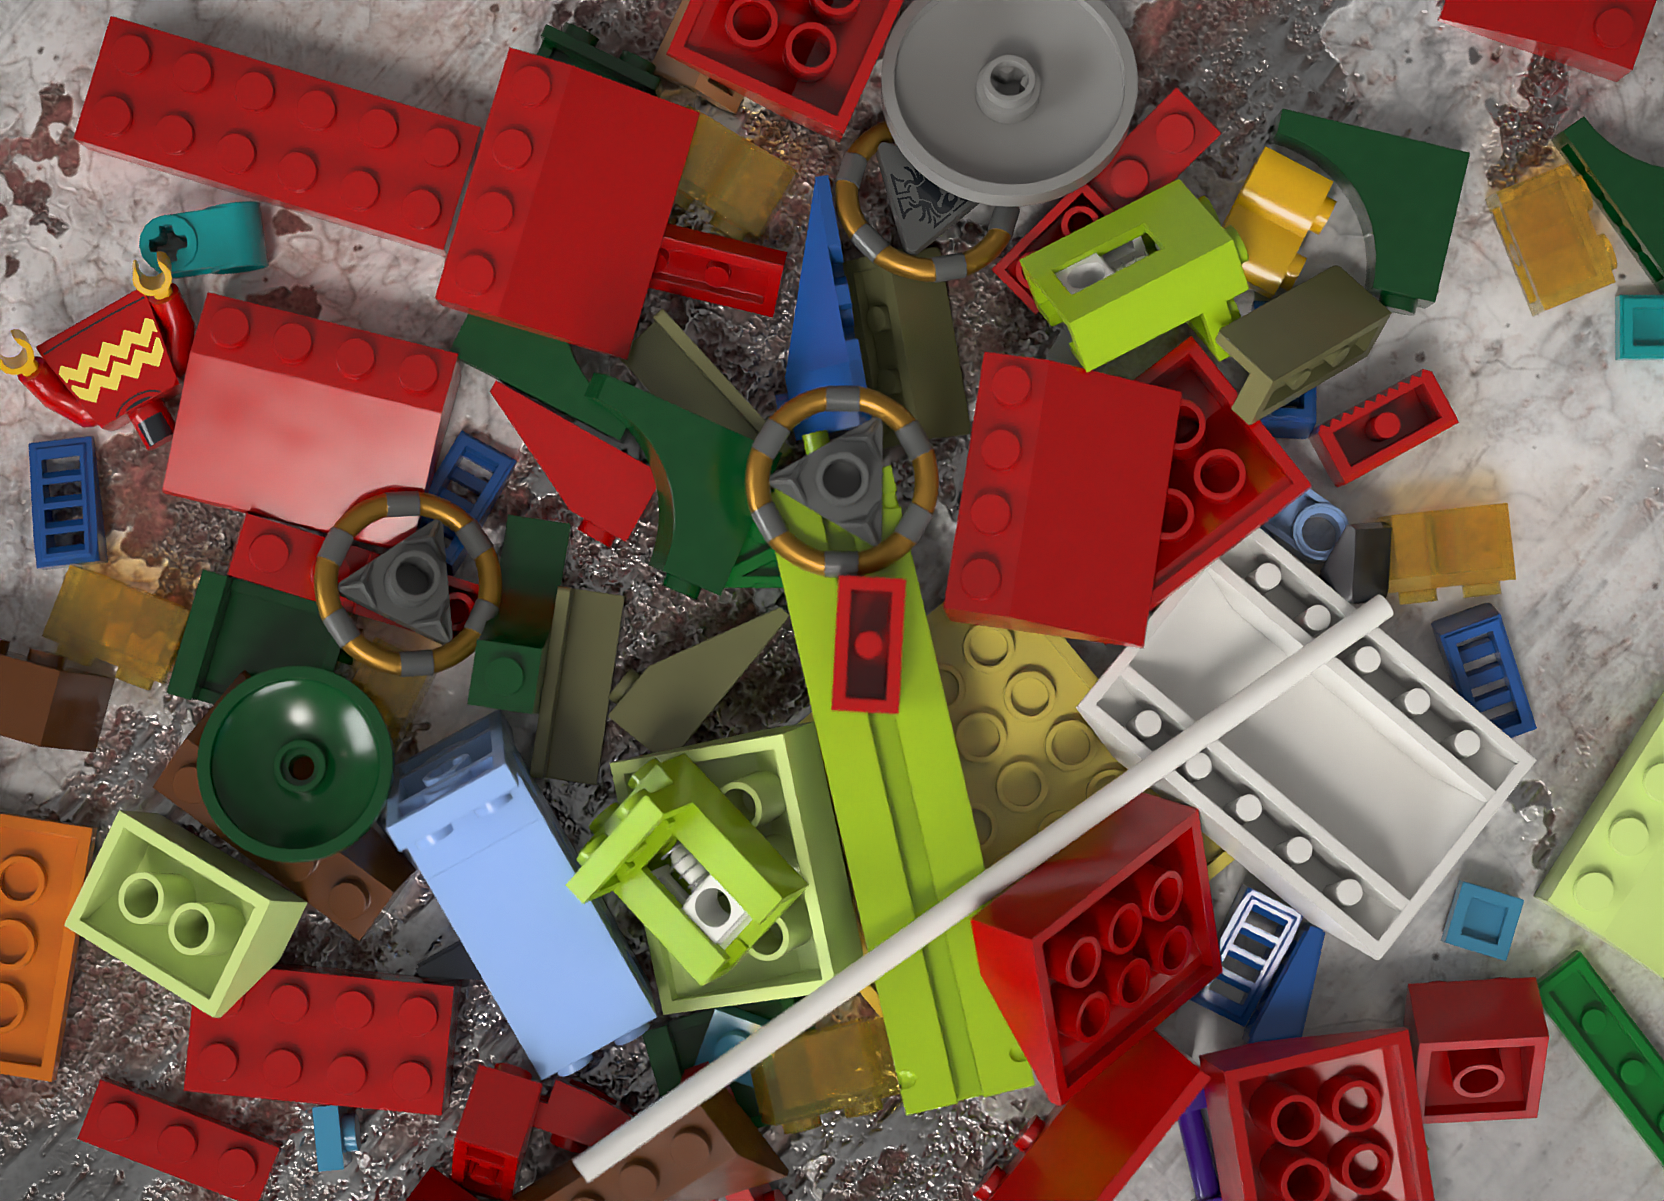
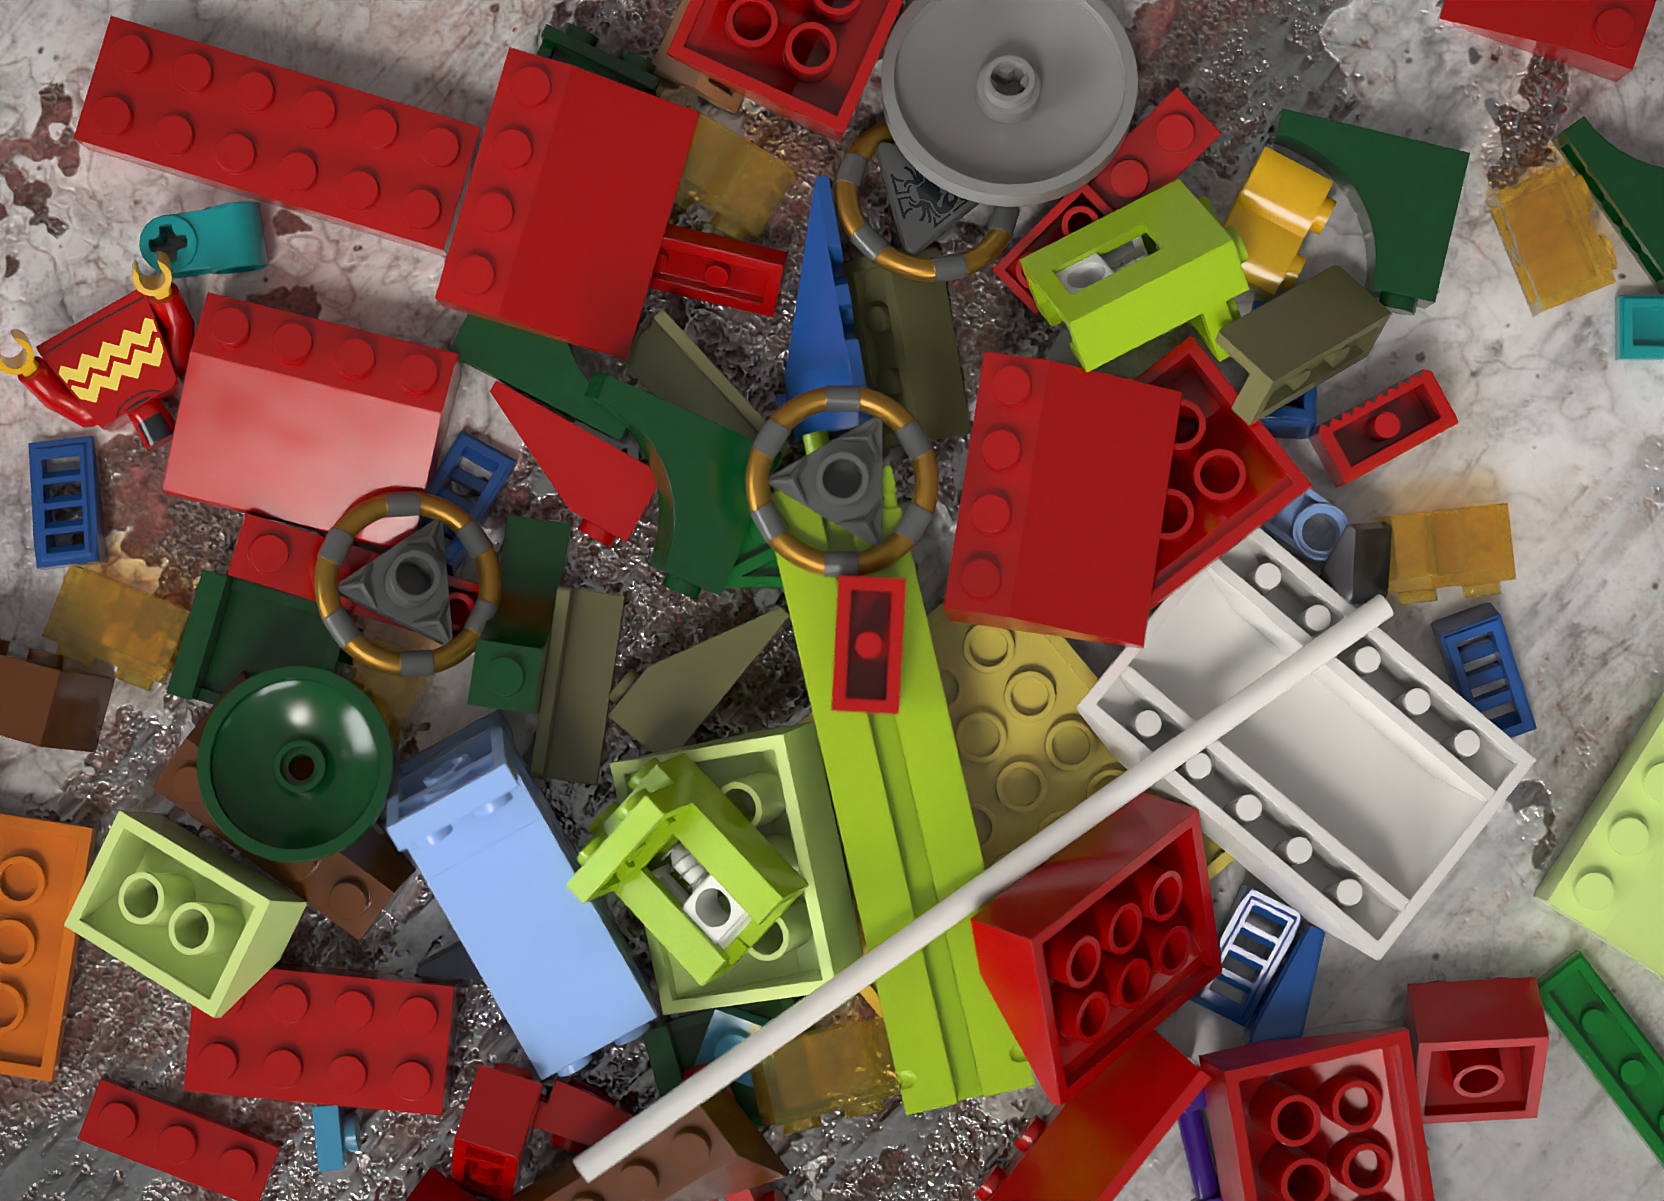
(1482, 920): dark azure plate -> none

